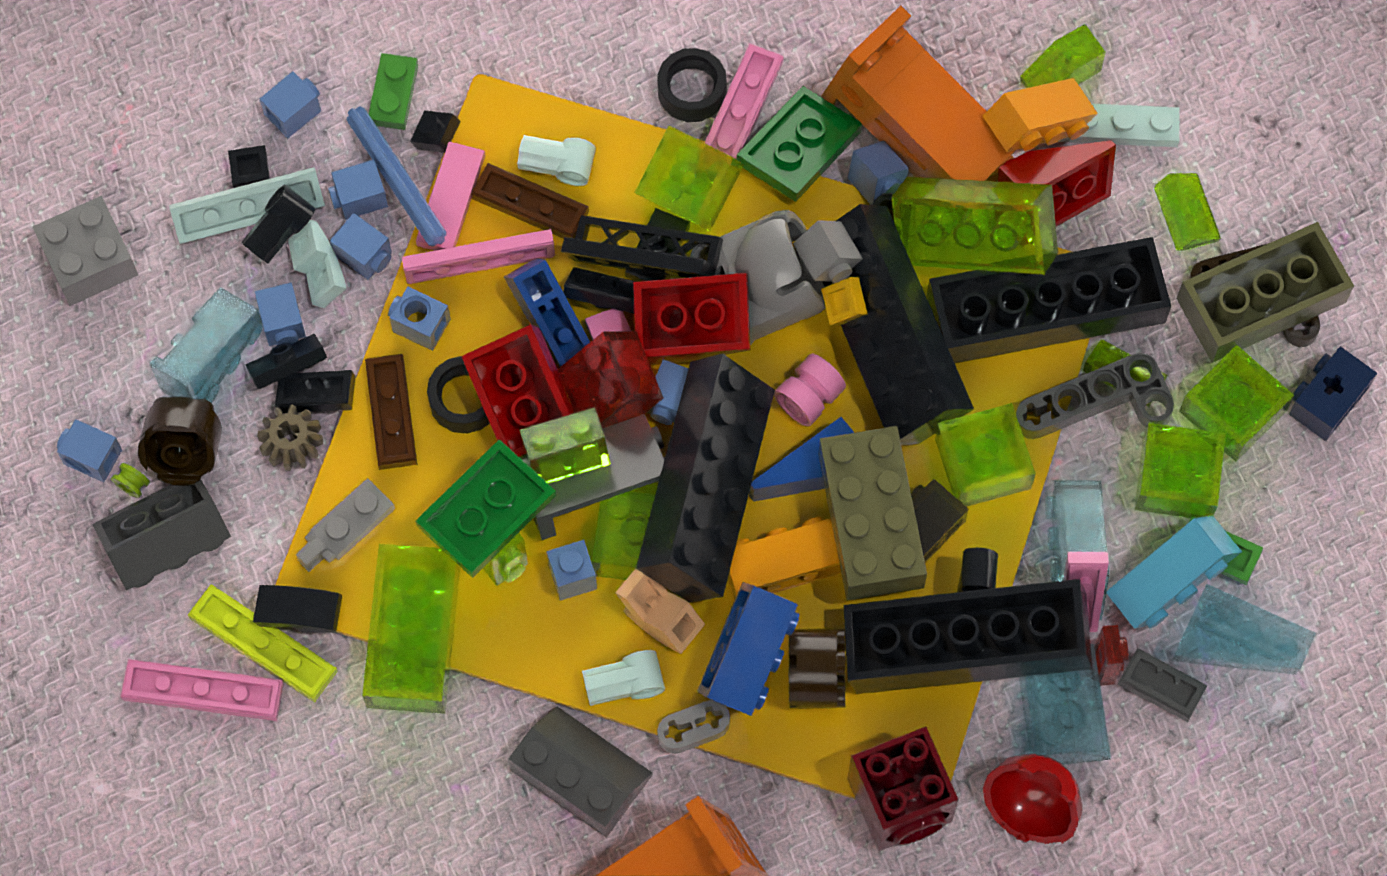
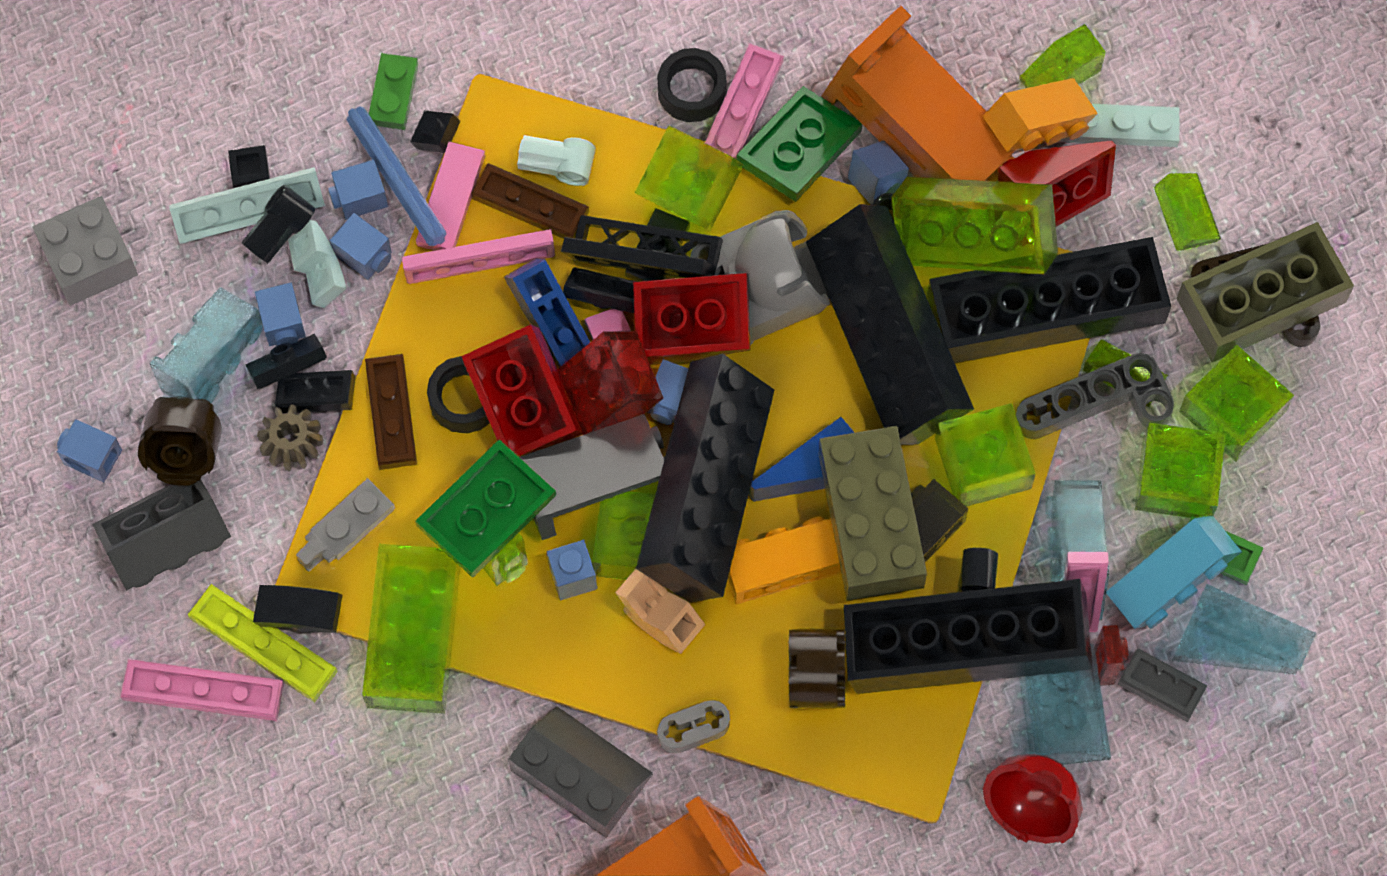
(130, 480): lime bush -> none
(291, 103): medium blue brick -> none
(425, 332): medium blue brick -> none
(566, 446): clear neon green brick -> none
(634, 676): light aqua piece -> none
(748, 649): blue brick -> none
(815, 384): bright pink wheel -> none
(828, 251): light grey brick -> none
(844, 301): yellow tile -> none
(902, 789): dark red brick -> none
(1325, 412): dark blue brick -> none

